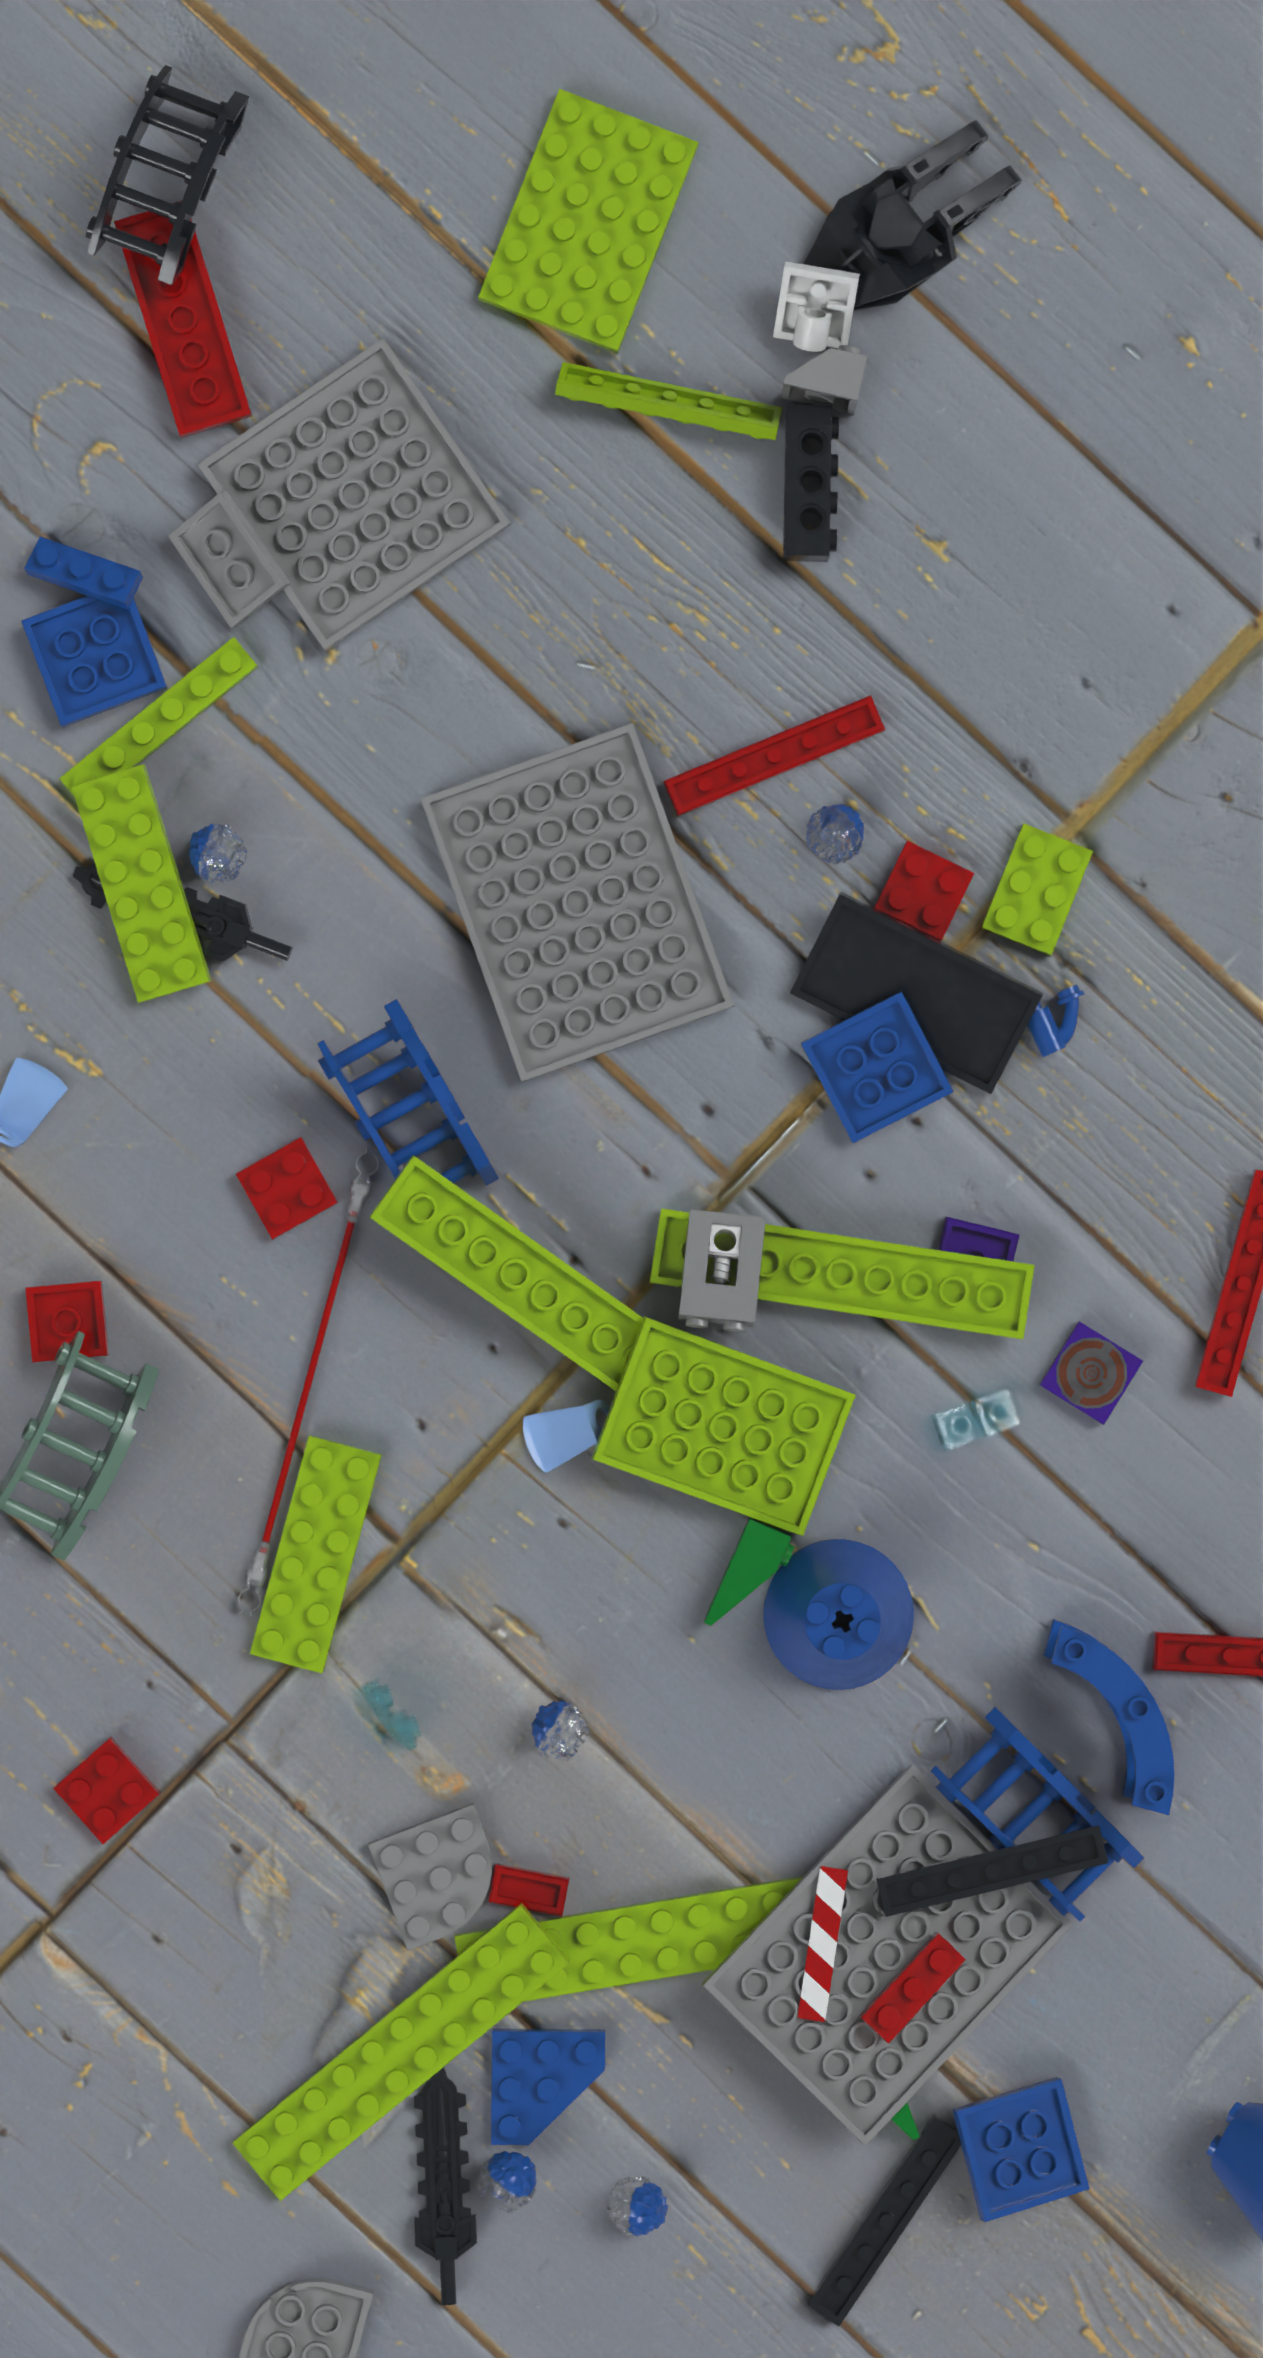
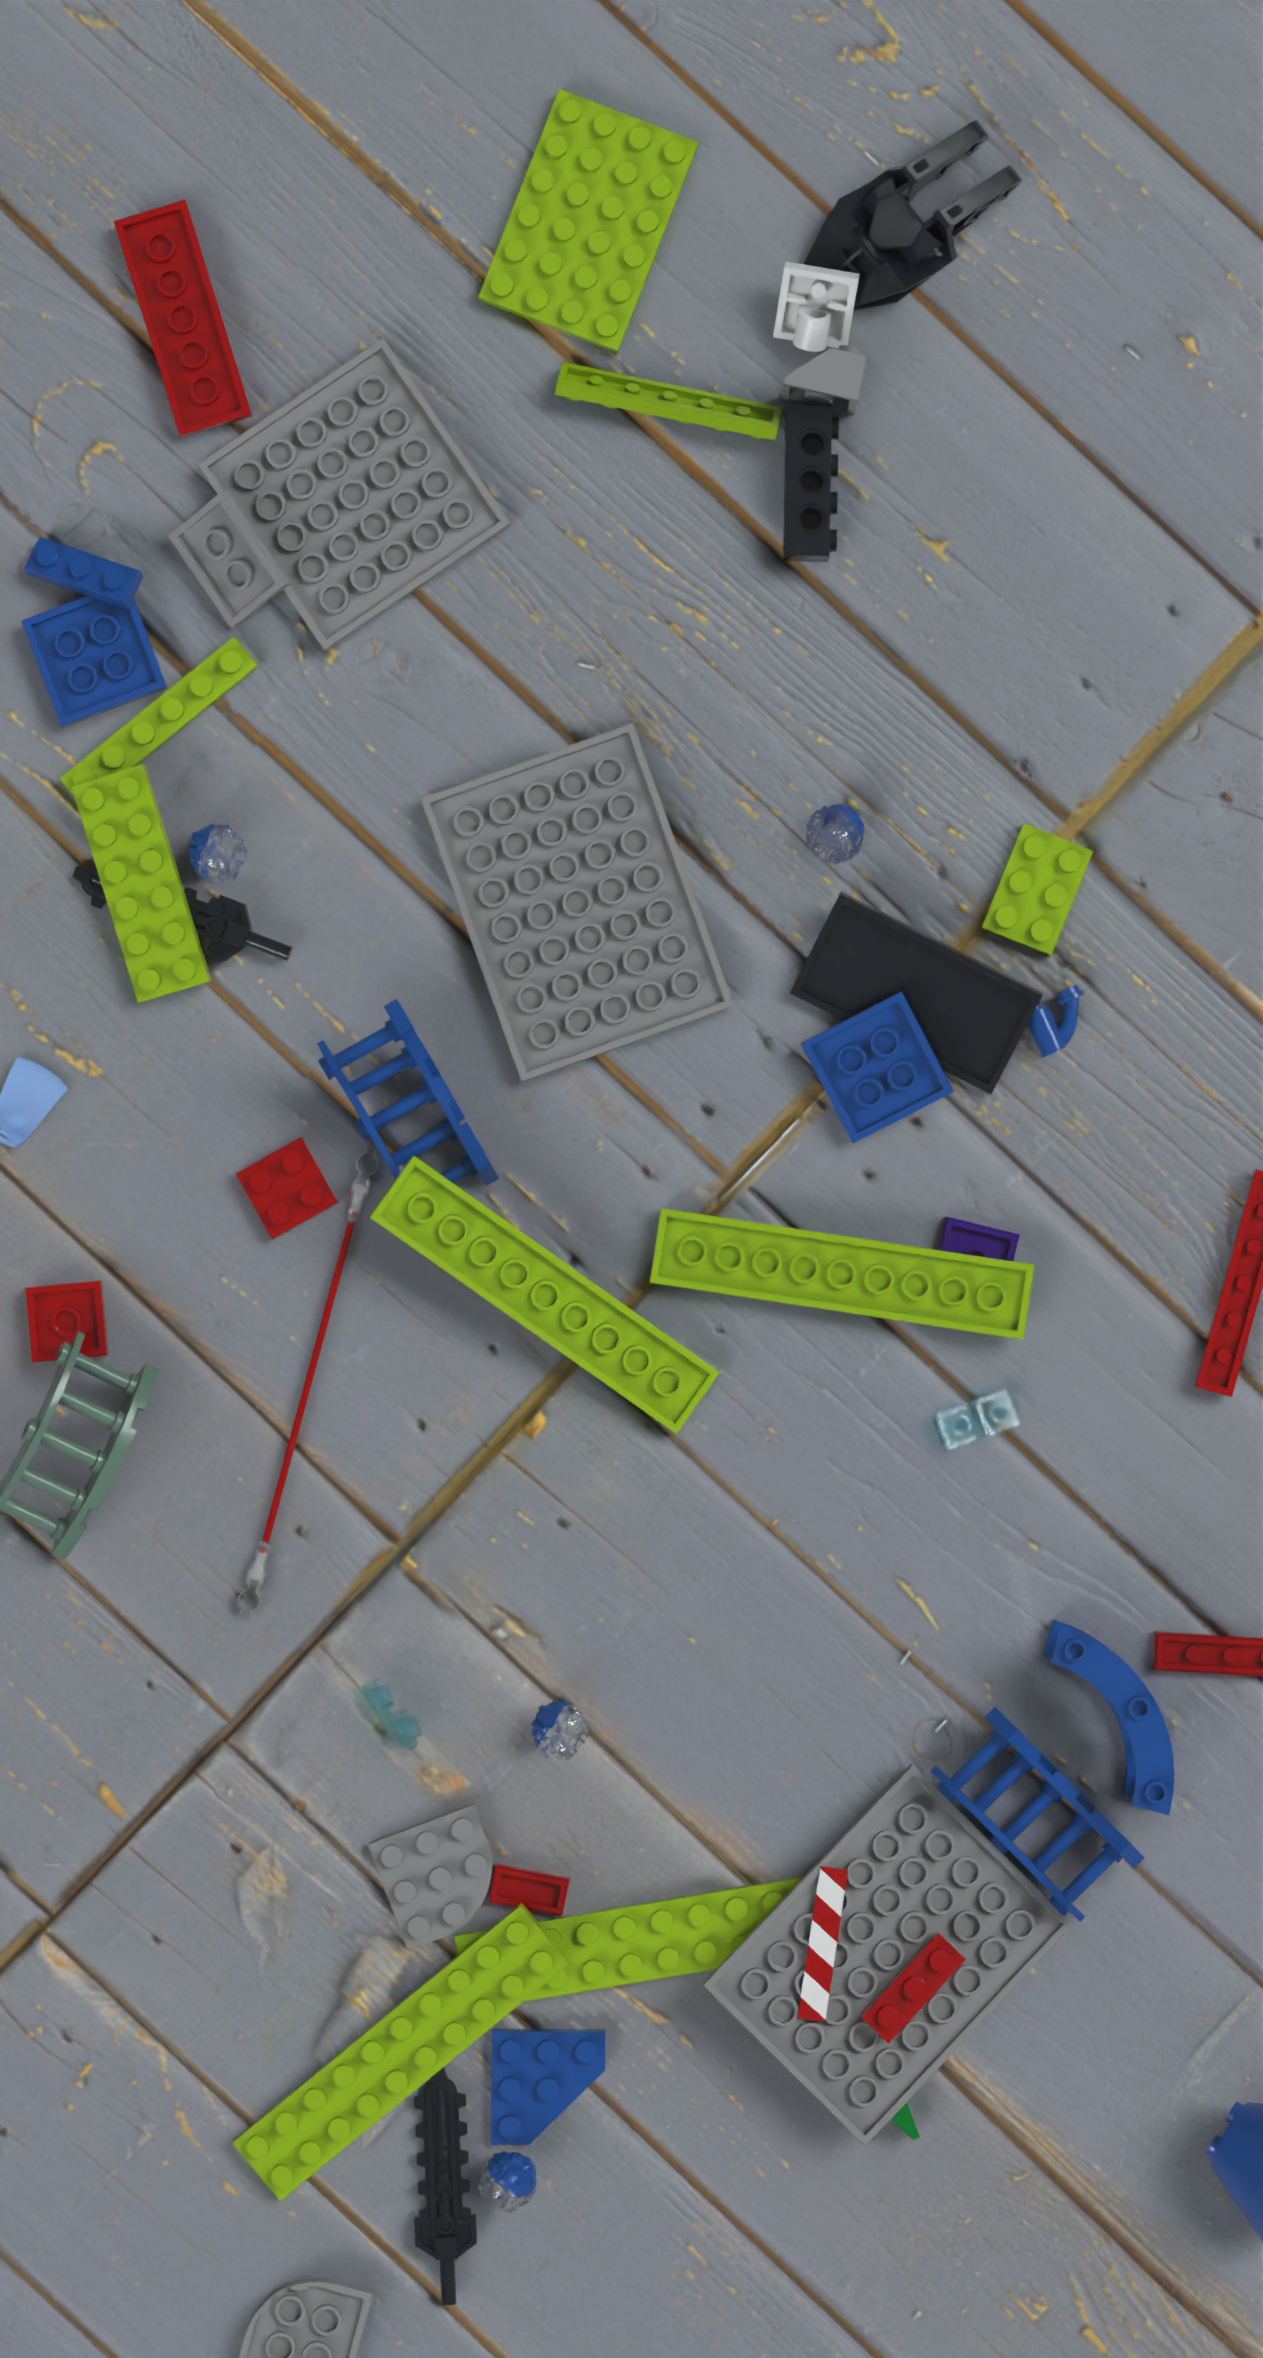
(107, 1790): red plate -> none
(198, 175): black fence -> none
(315, 1554): lime plate -> none
(562, 1433): light blue piece -> none
(637, 2206): piece -> none
(721, 1303): light grey brick -> none
(723, 1426): lime plate -> none
(752, 1563): green slope -> none
(774, 756): red tile -> none
(804, 1603): blue cone -> none
(885, 2220): black plate -> none
(924, 890): red plate -> none
(992, 1871): black plate -> none
(1020, 2149): blue plate -> none
(1091, 1372): tile -> none

